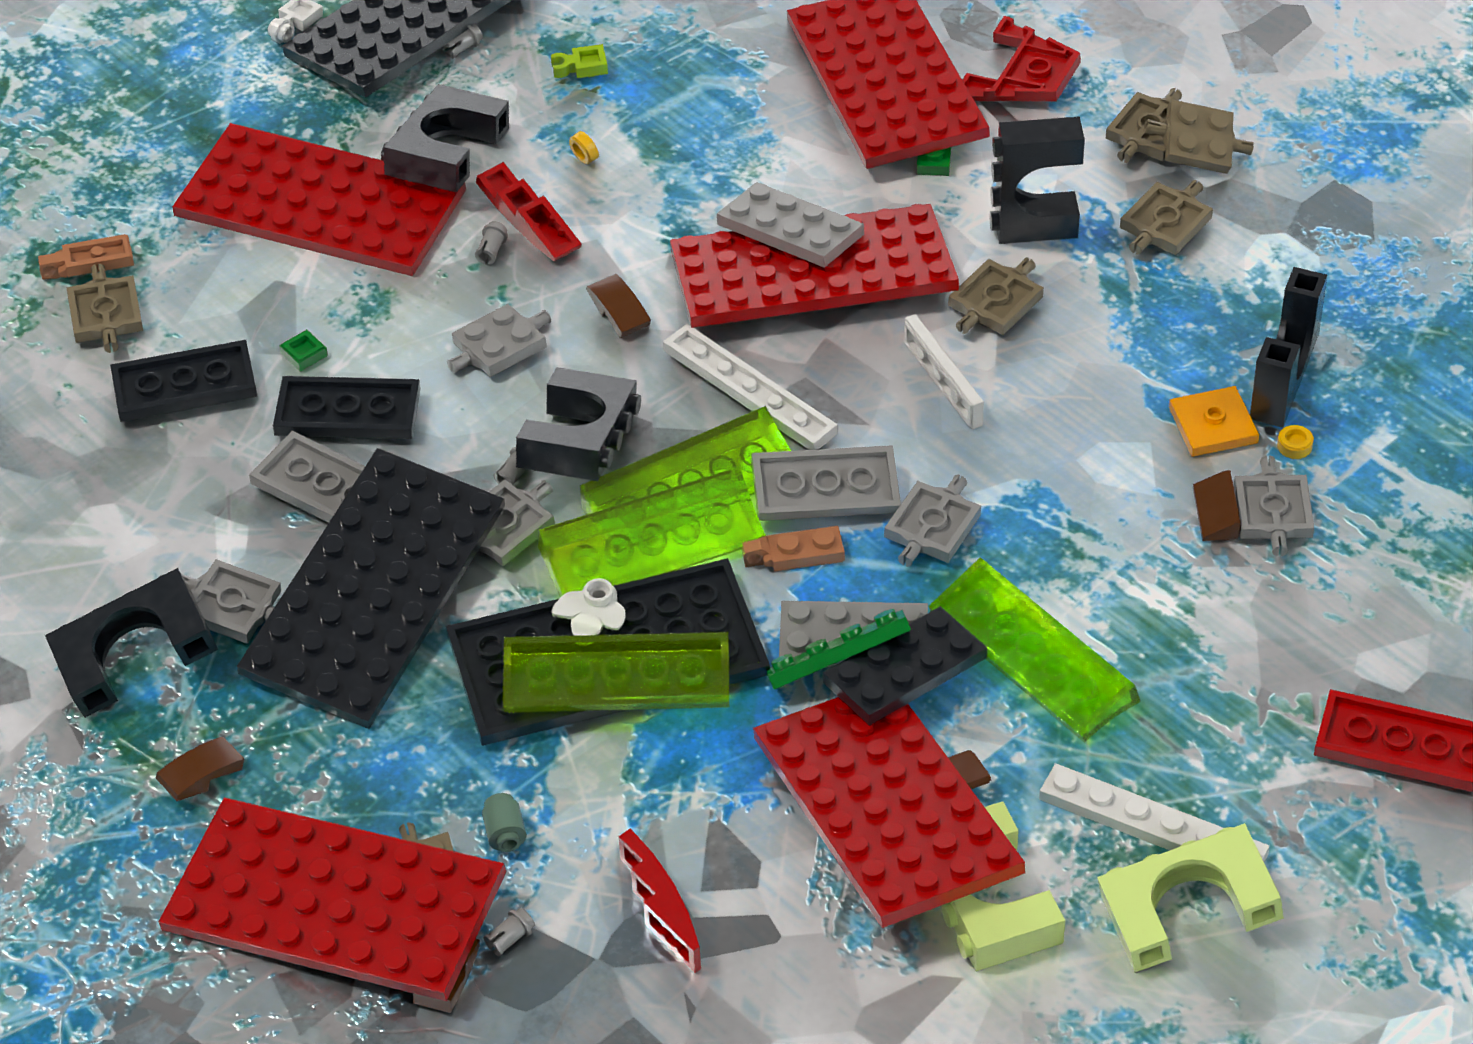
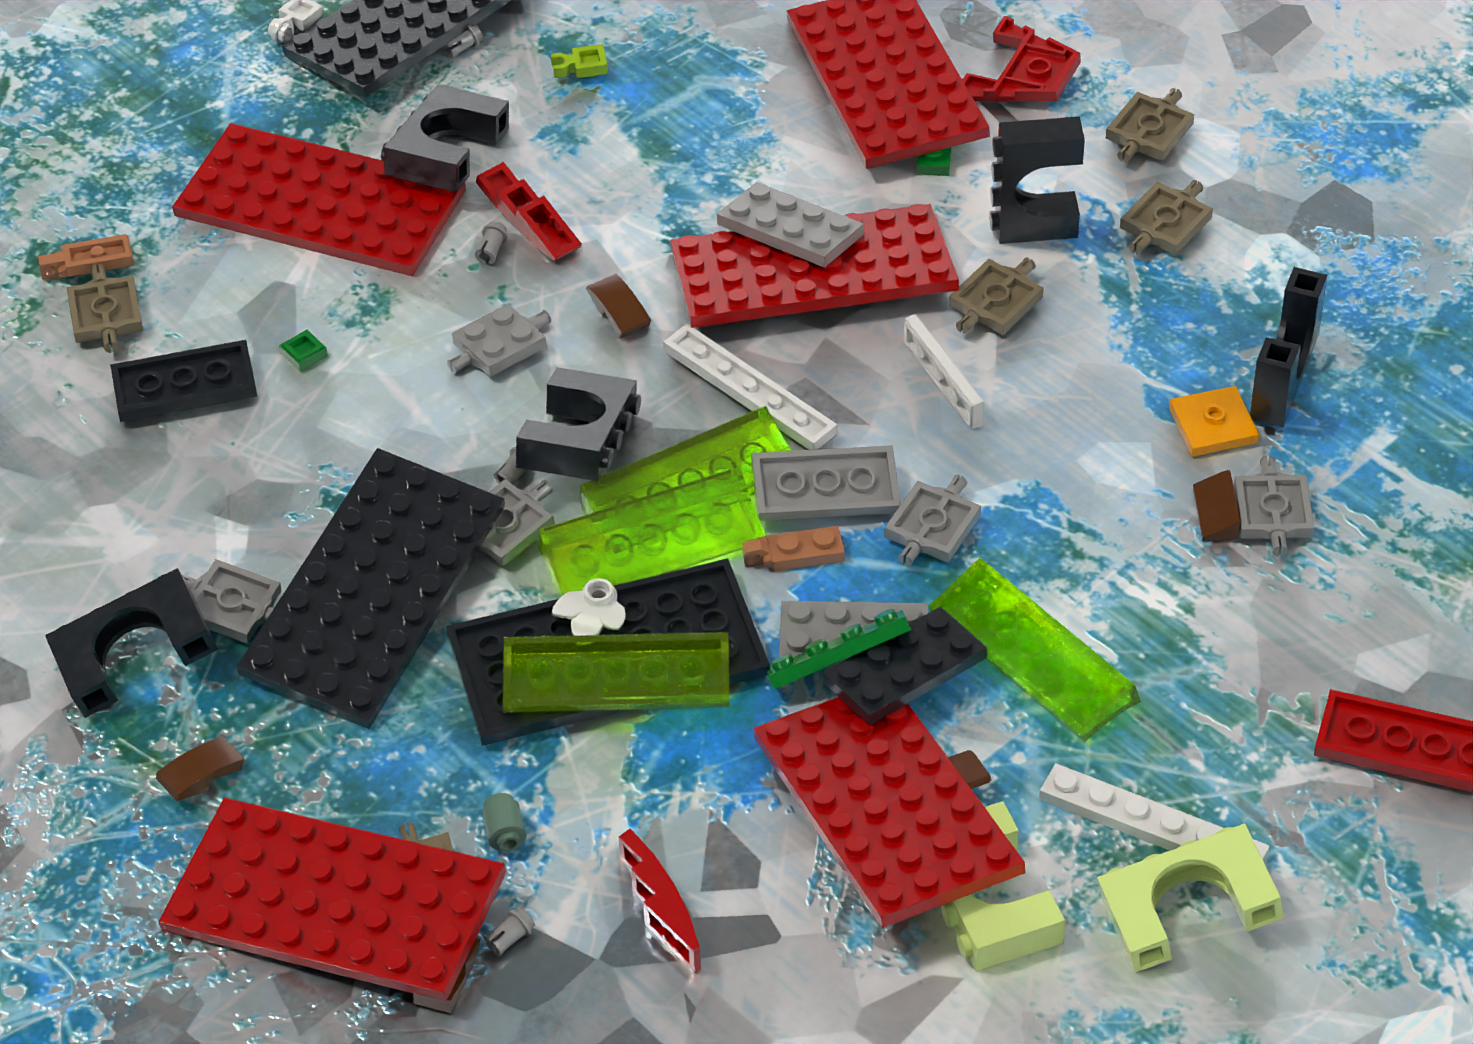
(307, 475): light grey plate -> none
(347, 407): black plate -> none
(583, 147): yellow tile -> none
(1199, 136): dark tan plate -> none
(1295, 442): yellow tile -> none

